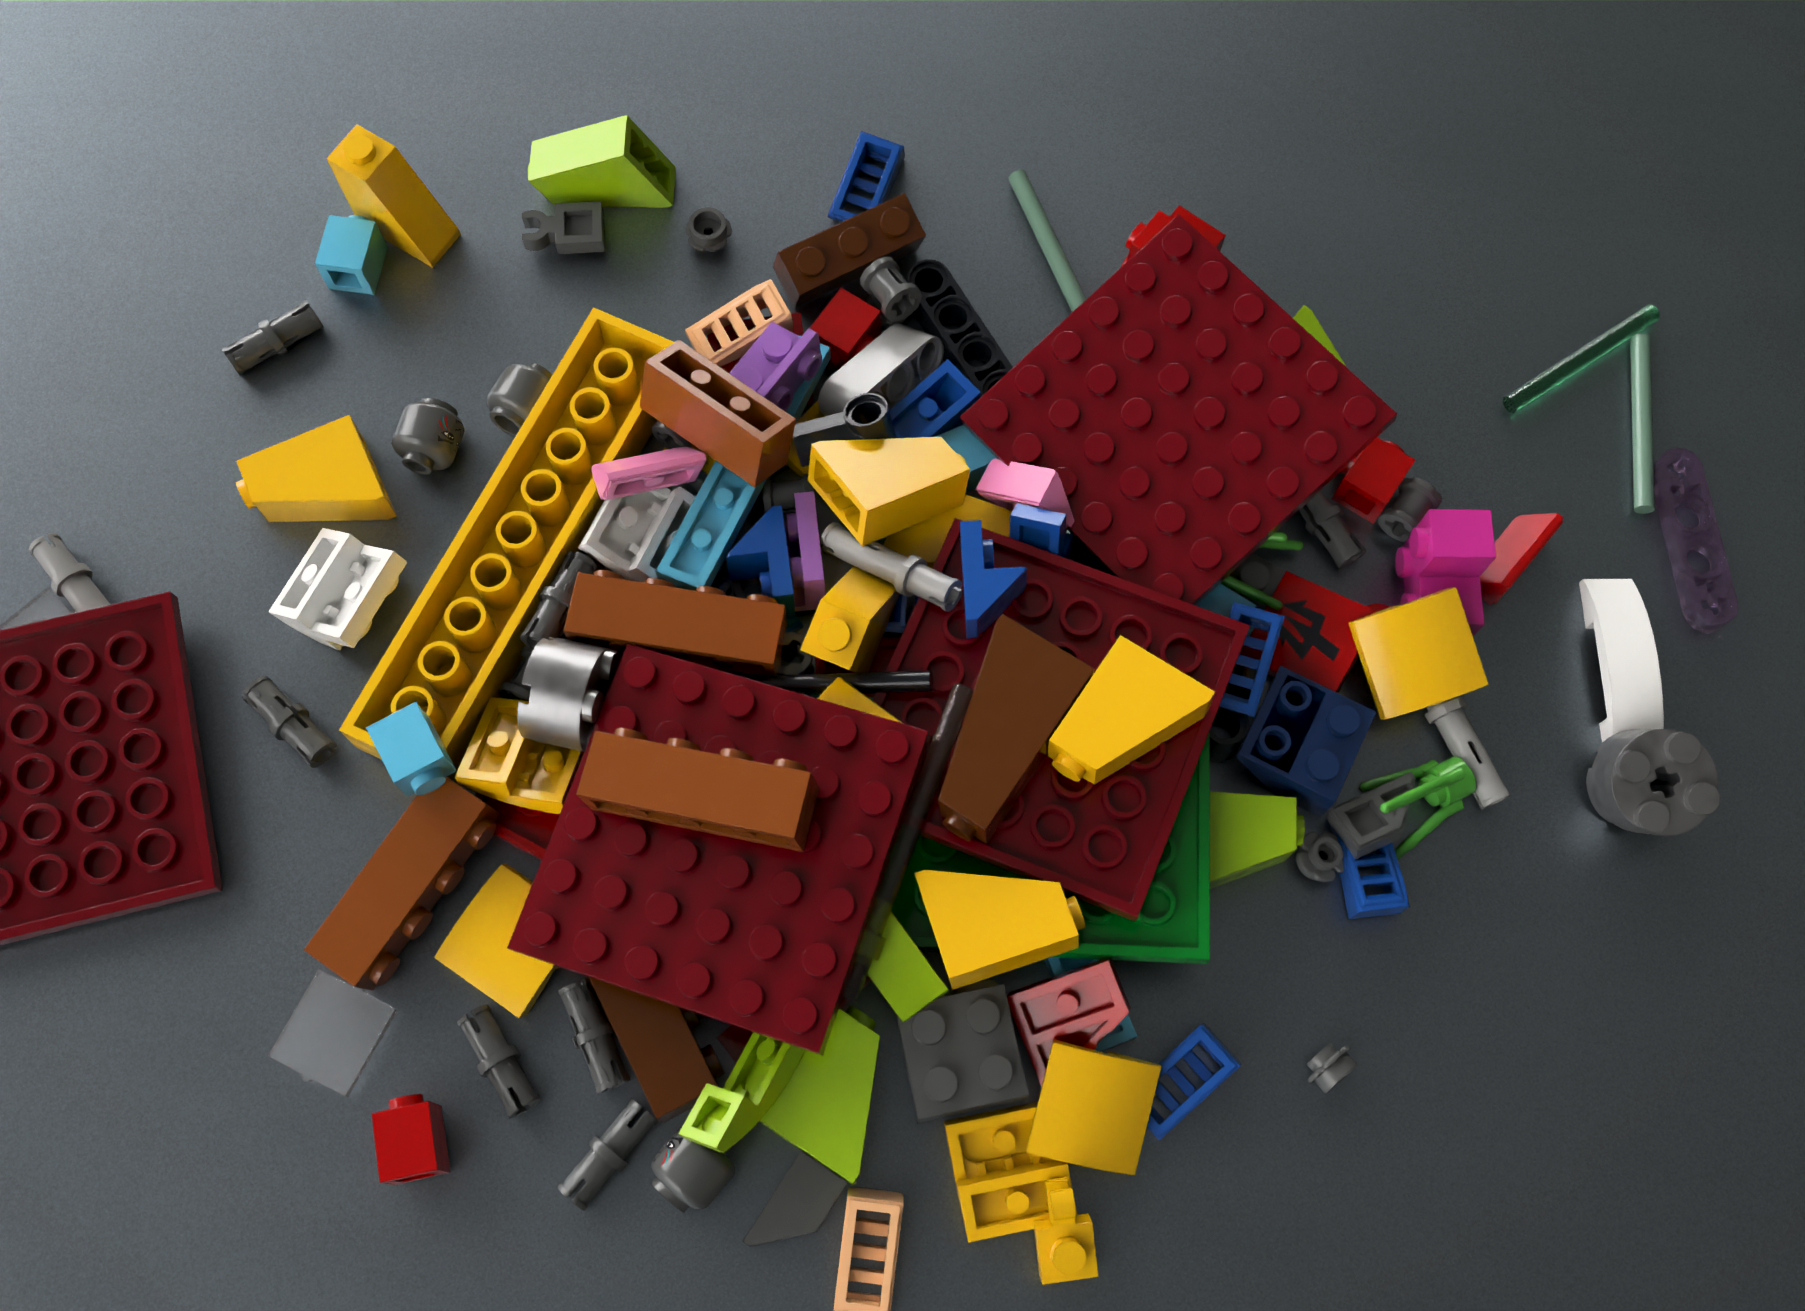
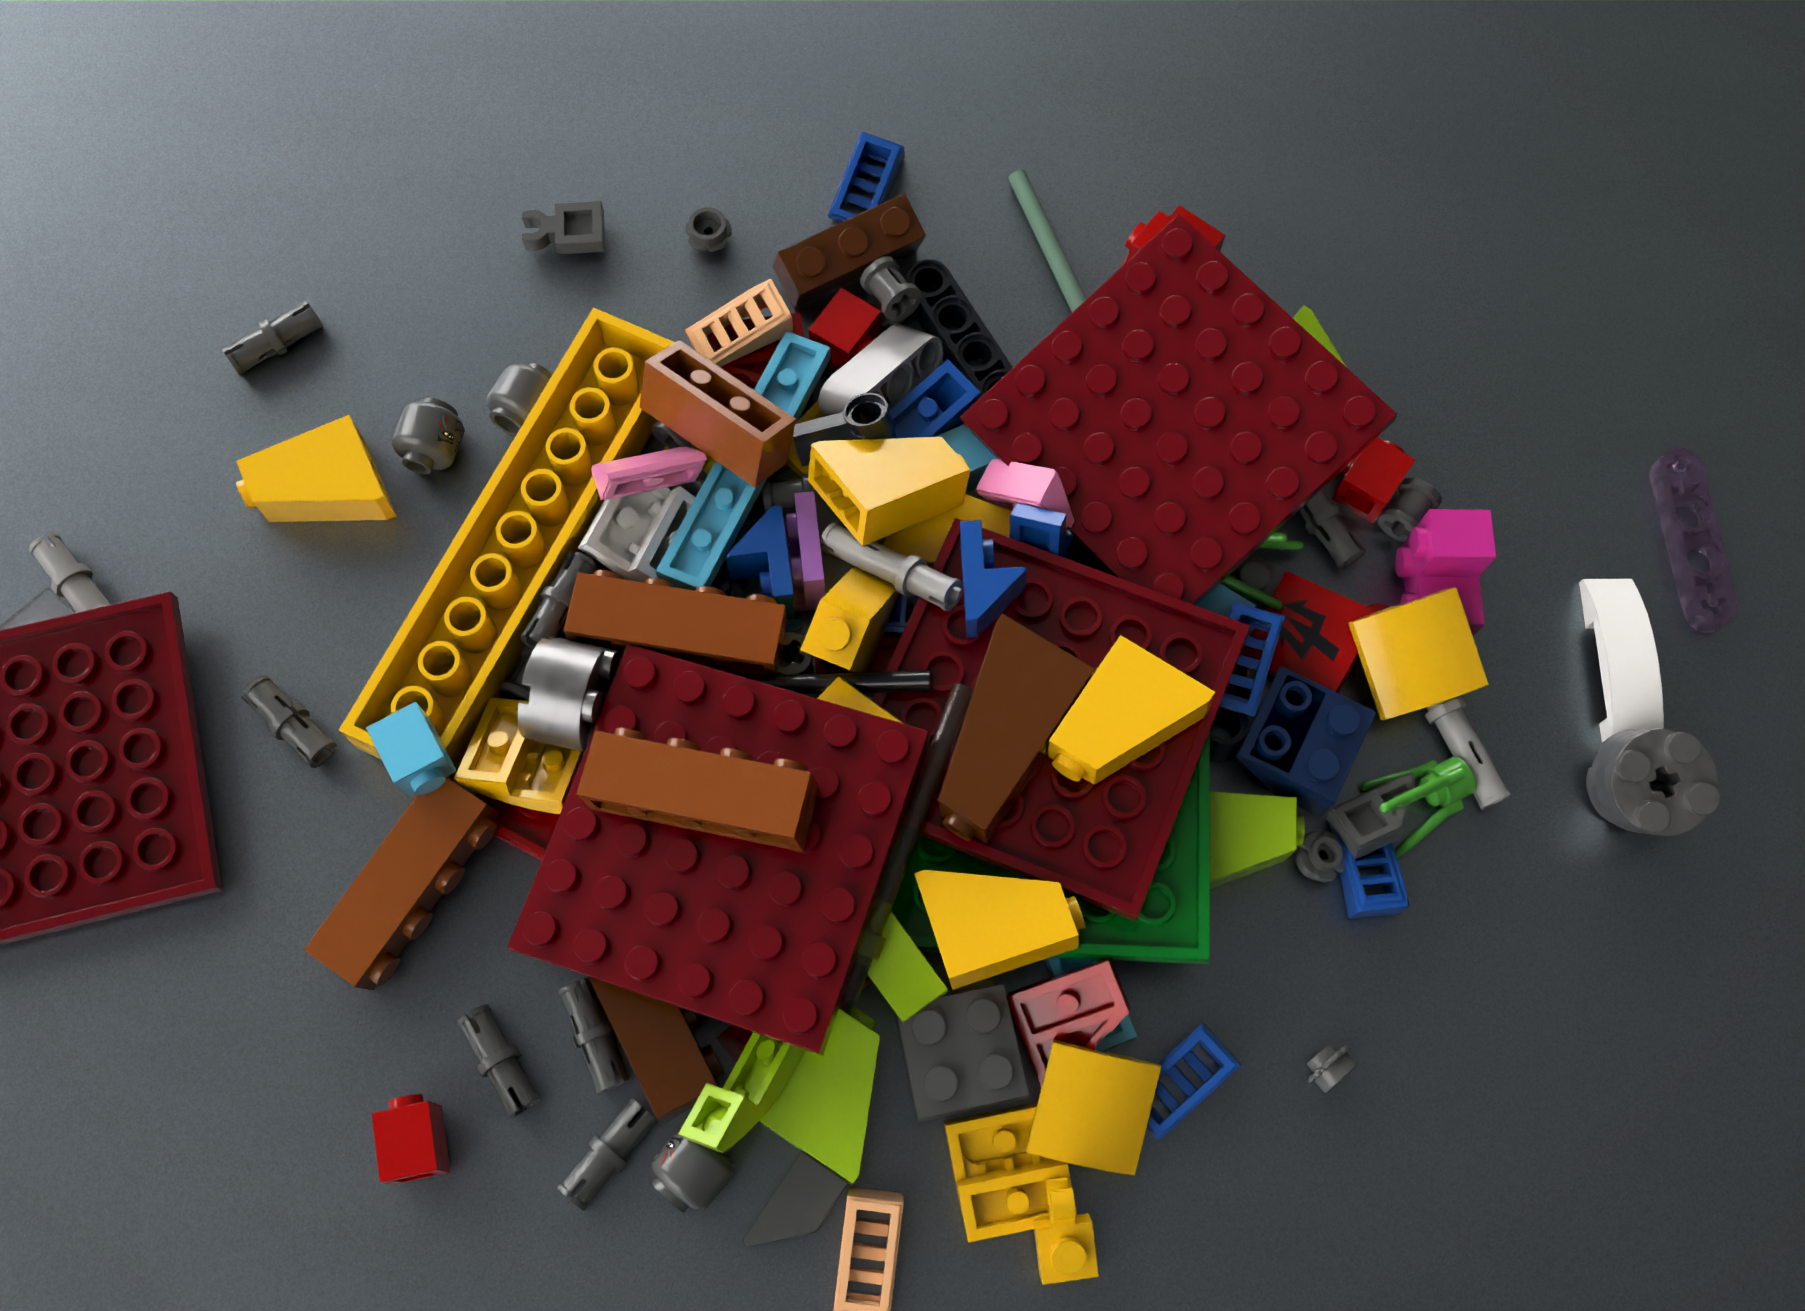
(332, 1033): clear piece -> none
(338, 589): white brick -> none
(351, 254): medium azure brick -> none
(388, 191): yellow slope -> none
(480, 941): yellow slope -> none
(603, 164): lime slope -> none
(779, 363): medium lavender bracket -> none
(1515, 551): slope -> none
(1581, 358): clear green bar -> none
(1642, 424): sand green bar -> none

